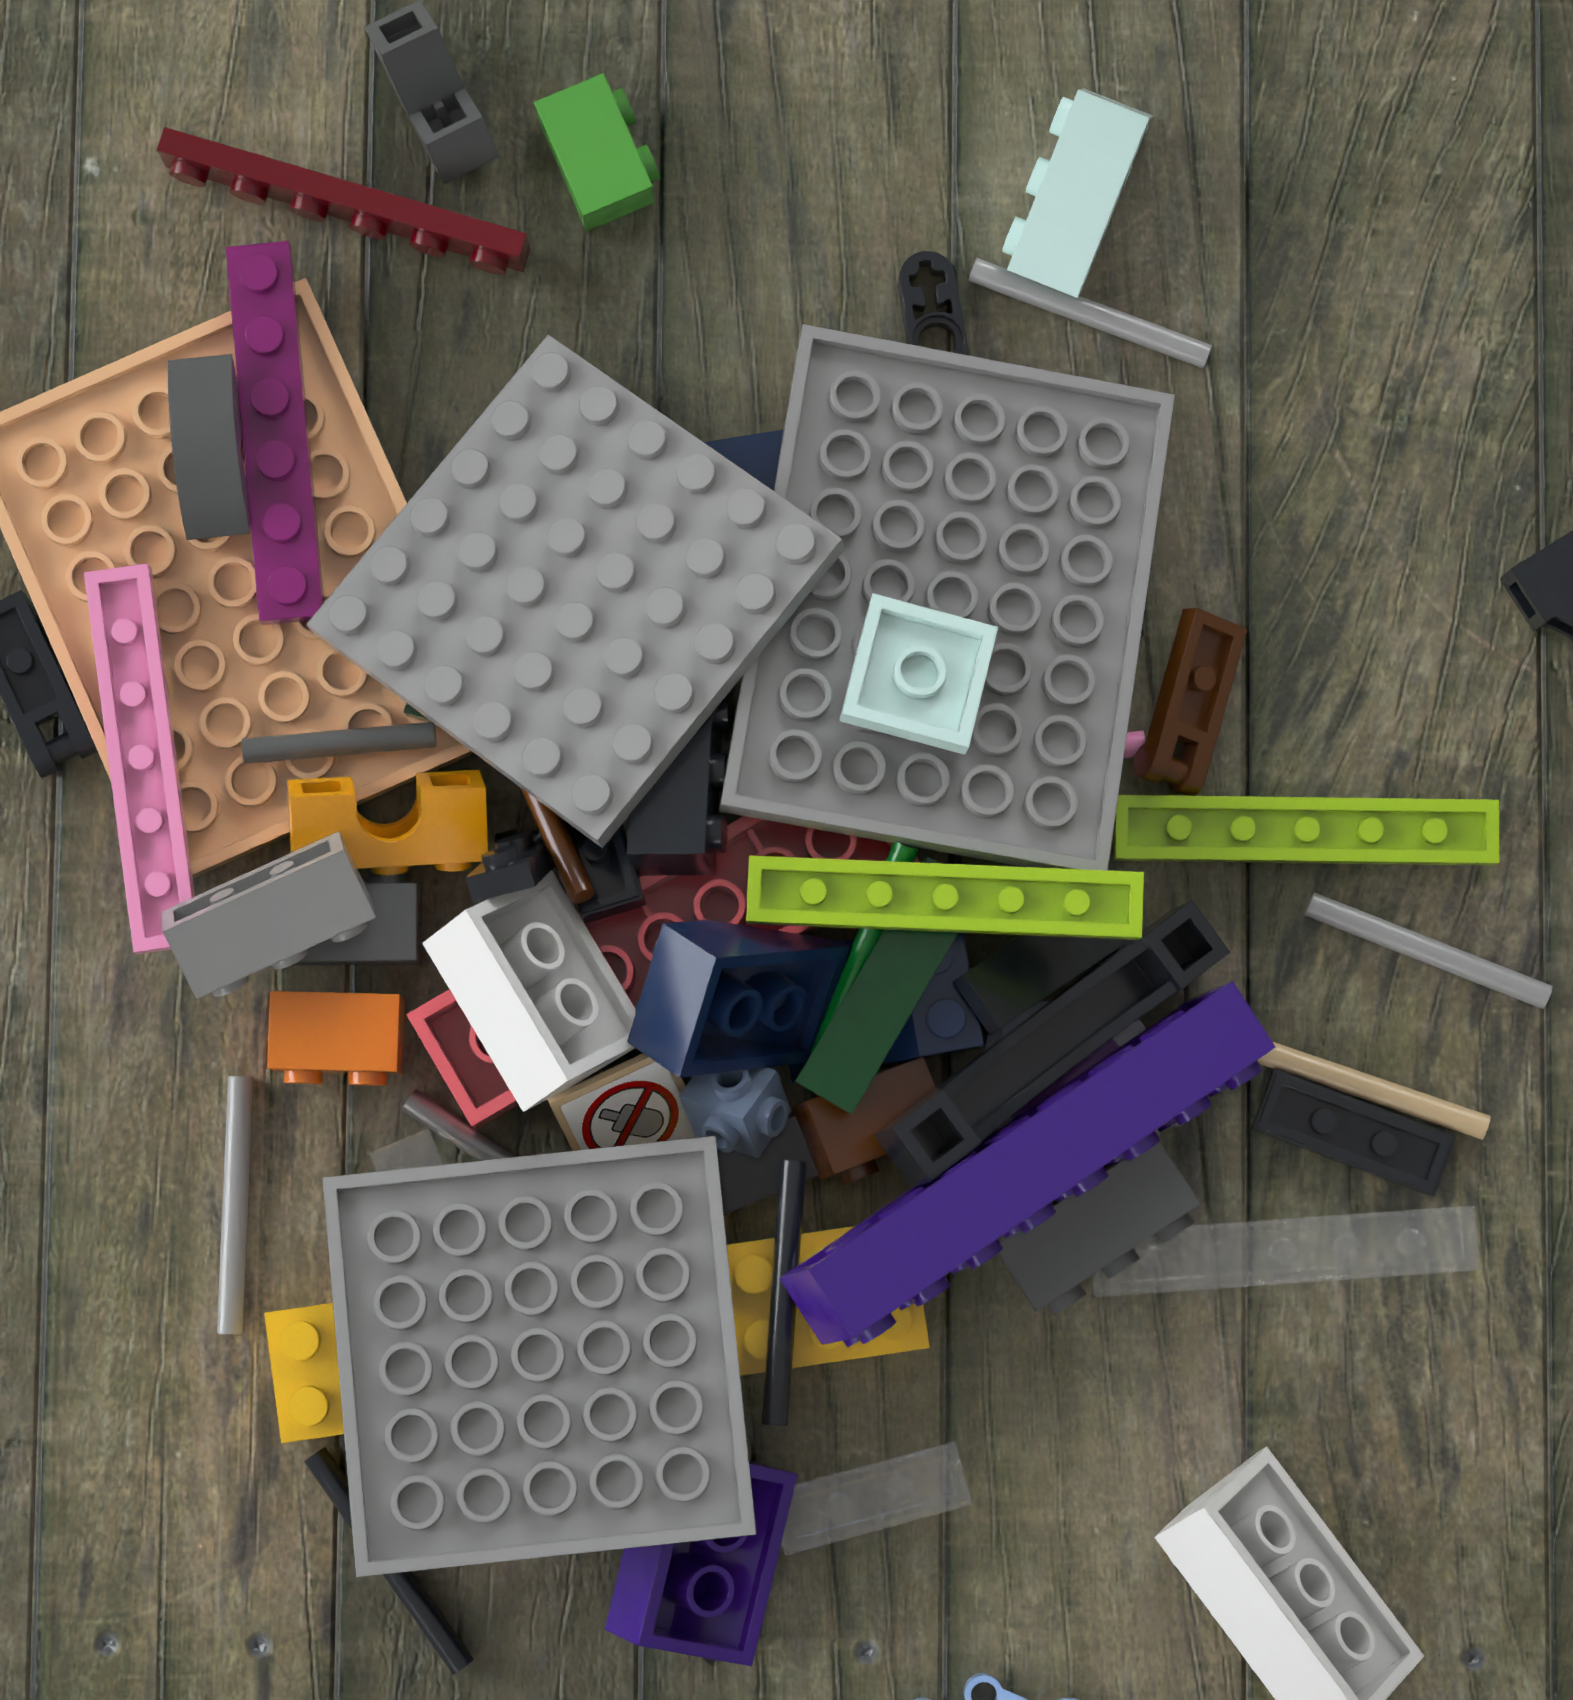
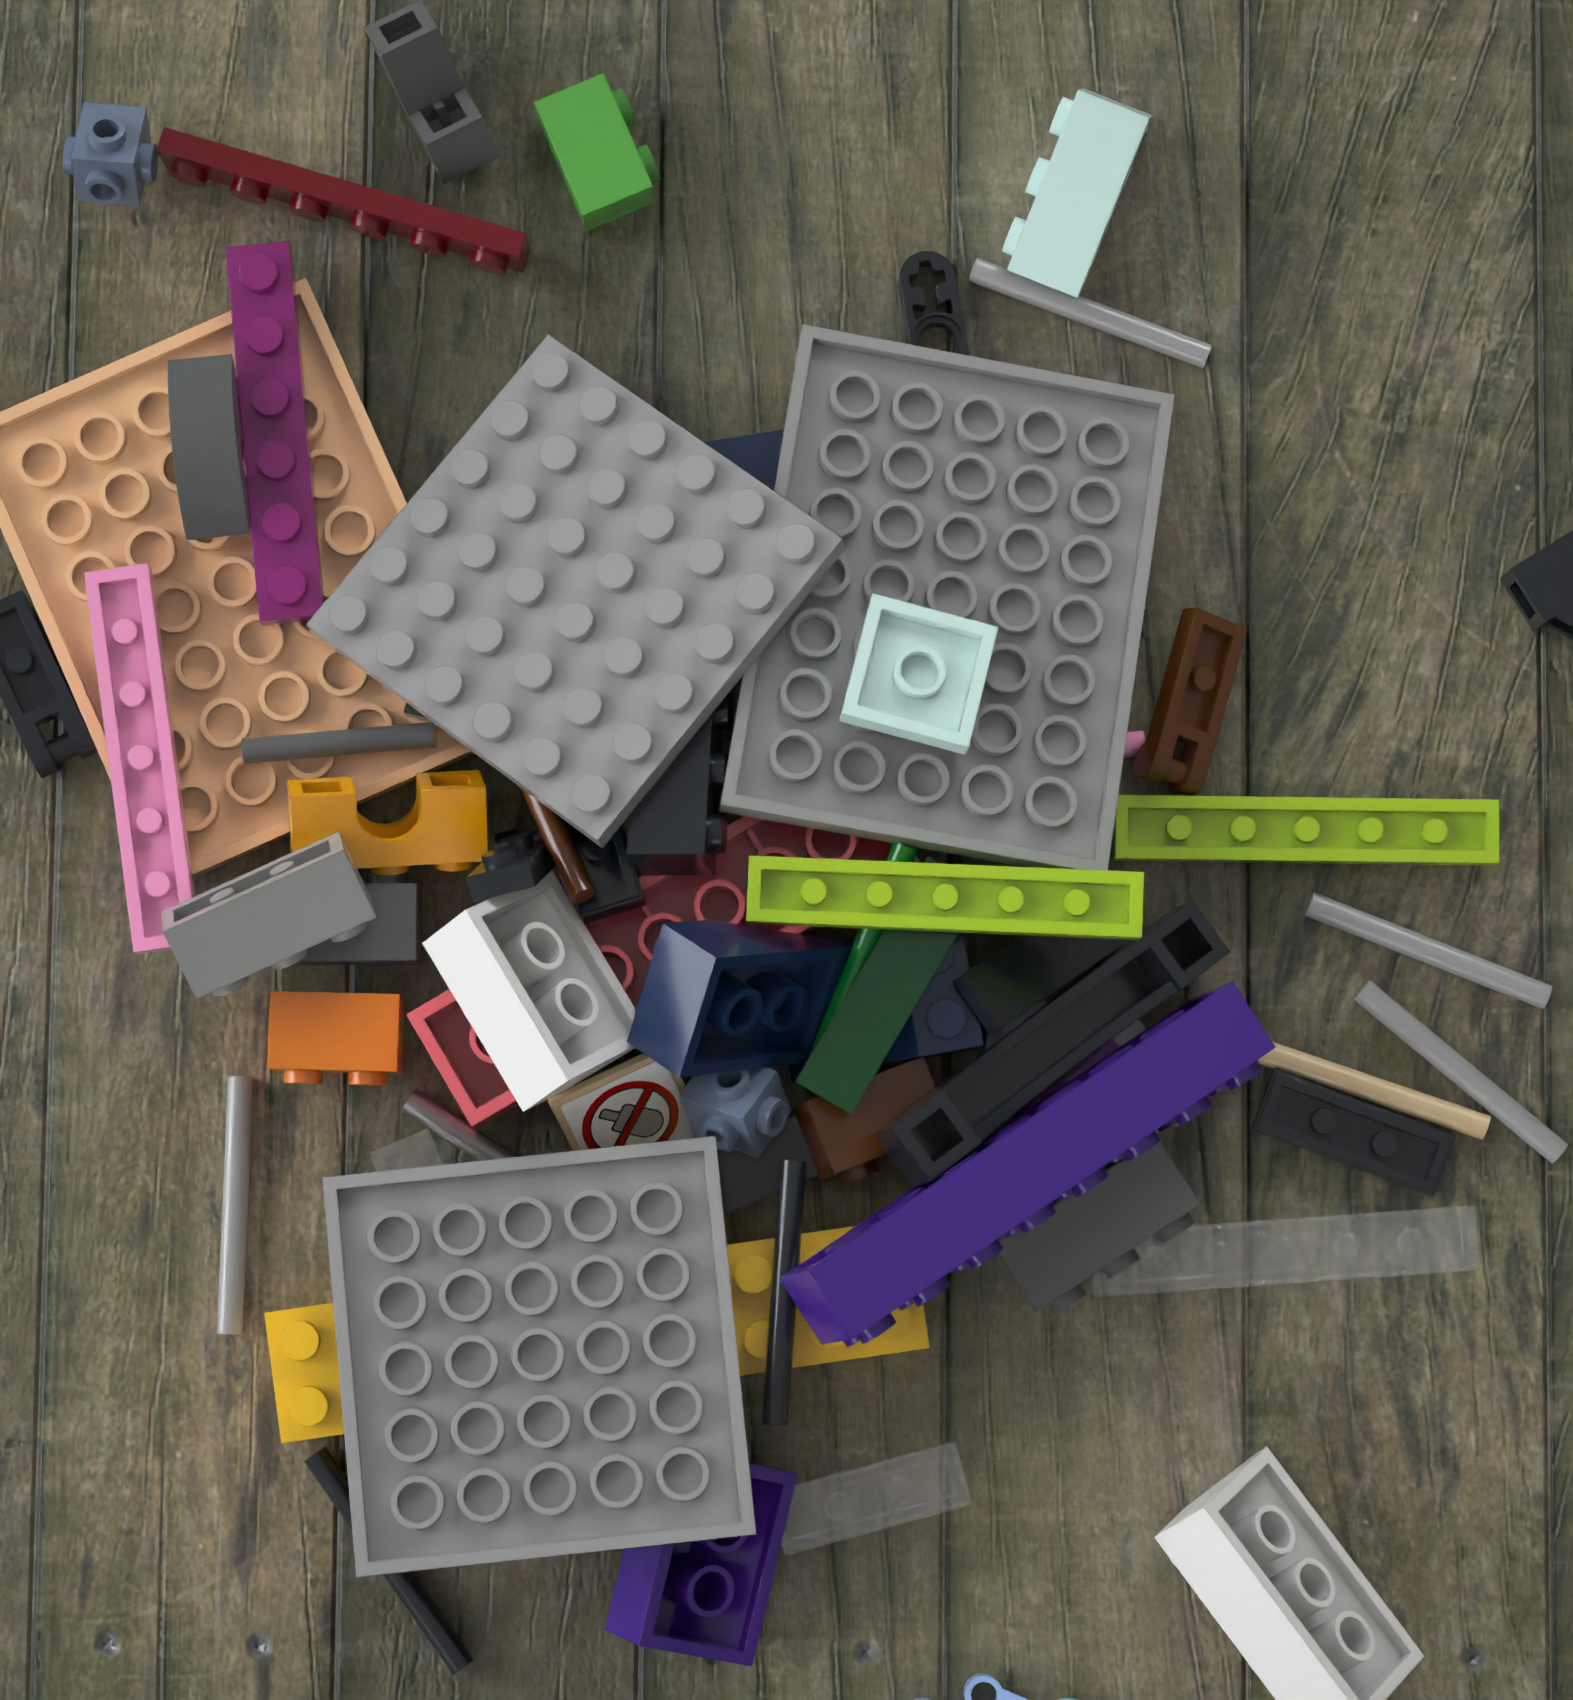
(113, 167): none -> sand blue brick
(1460, 1071): none -> light grey bar

